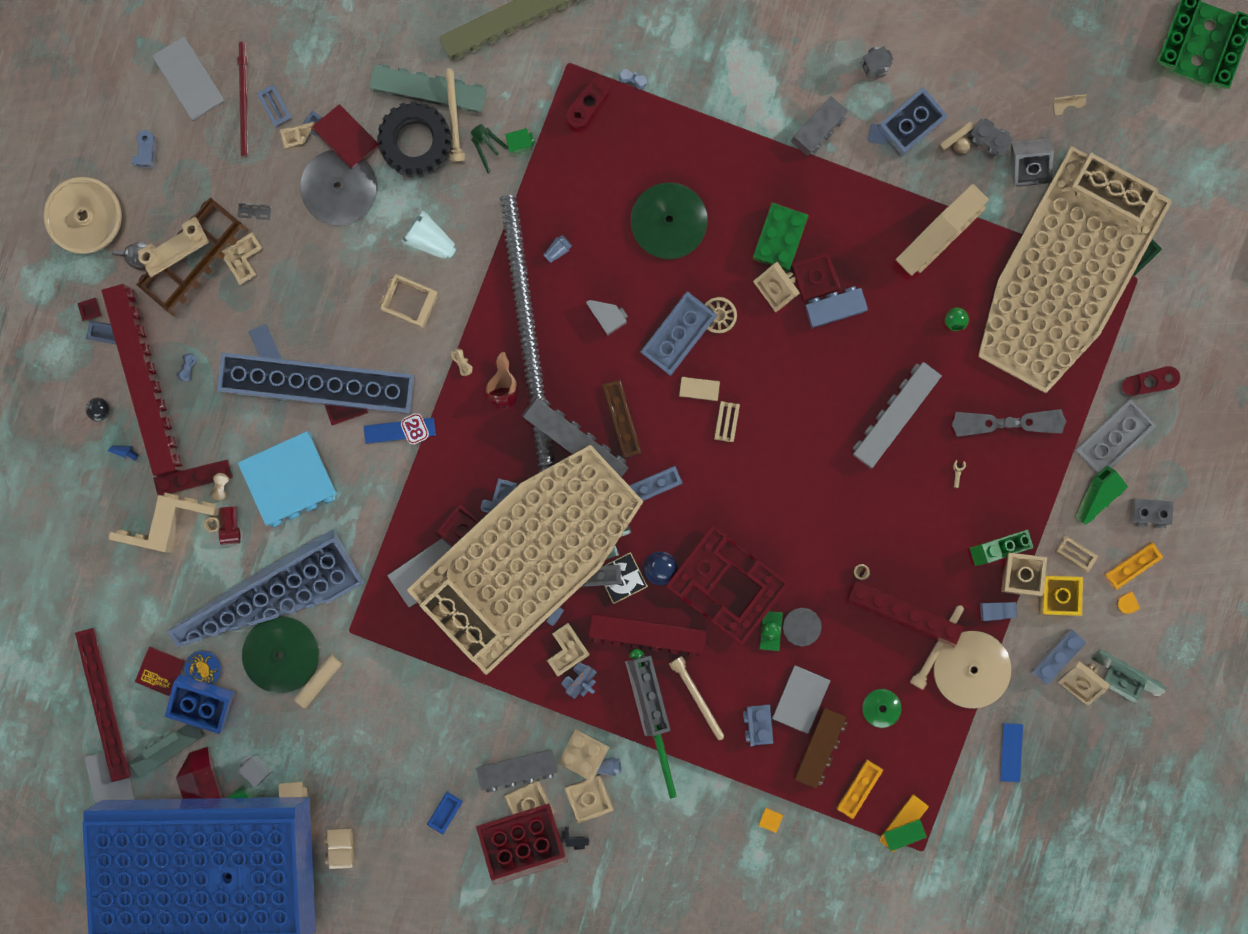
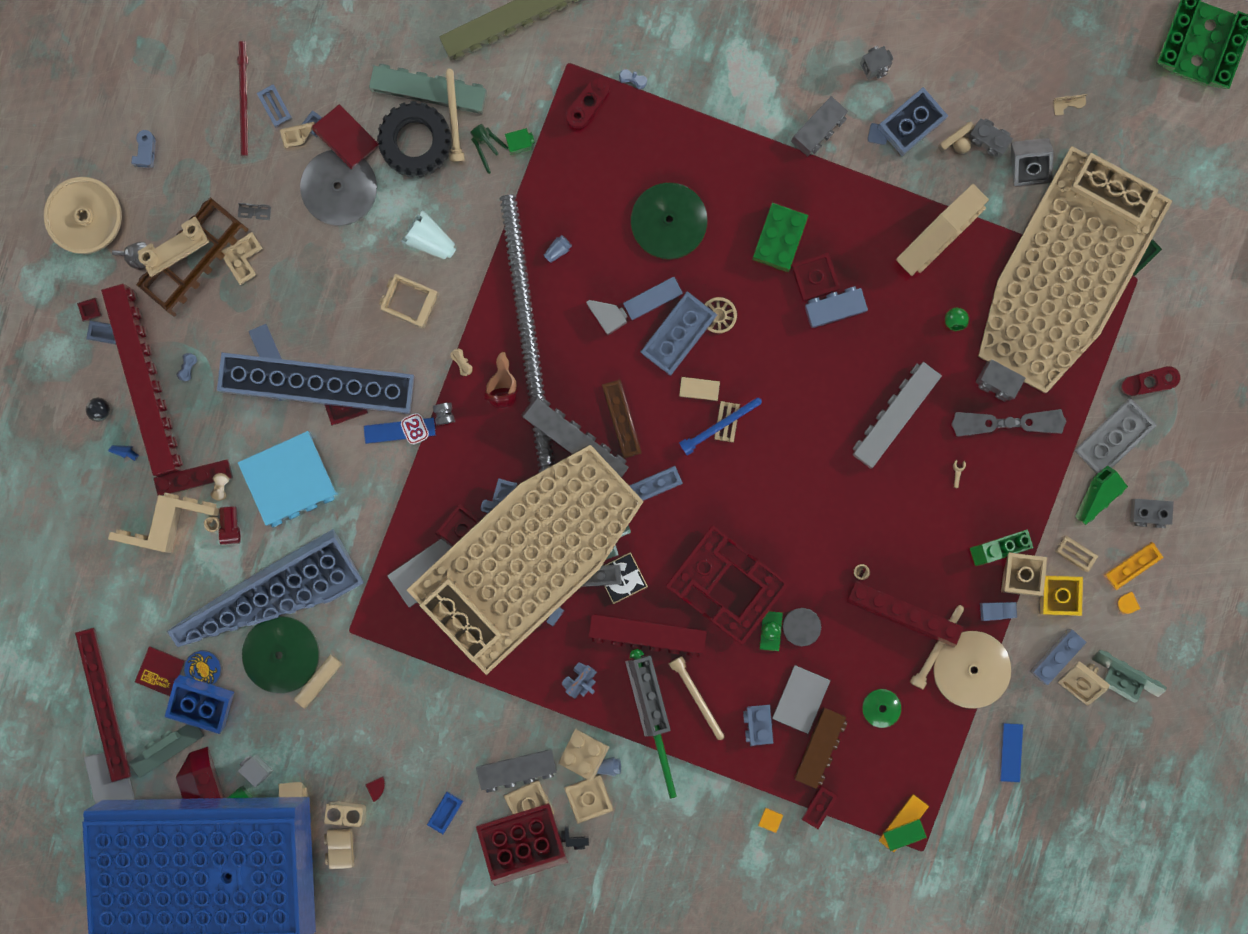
(188, 78): light grey tile -> none
(344, 810): none -> tan piece
(376, 788): none -> dark red tile
(443, 413): none -> flat silver wheel
(572, 651): tan plate -> none
(653, 298): none -> sand blue tile
(660, 568): dark blue helmet -> none
(690, 444): none -> blue piece
(777, 286): tan tile -> none
(819, 807): none -> dark red plate
(859, 789): light orange tile -> none
(1000, 380): none -> flat silver brick

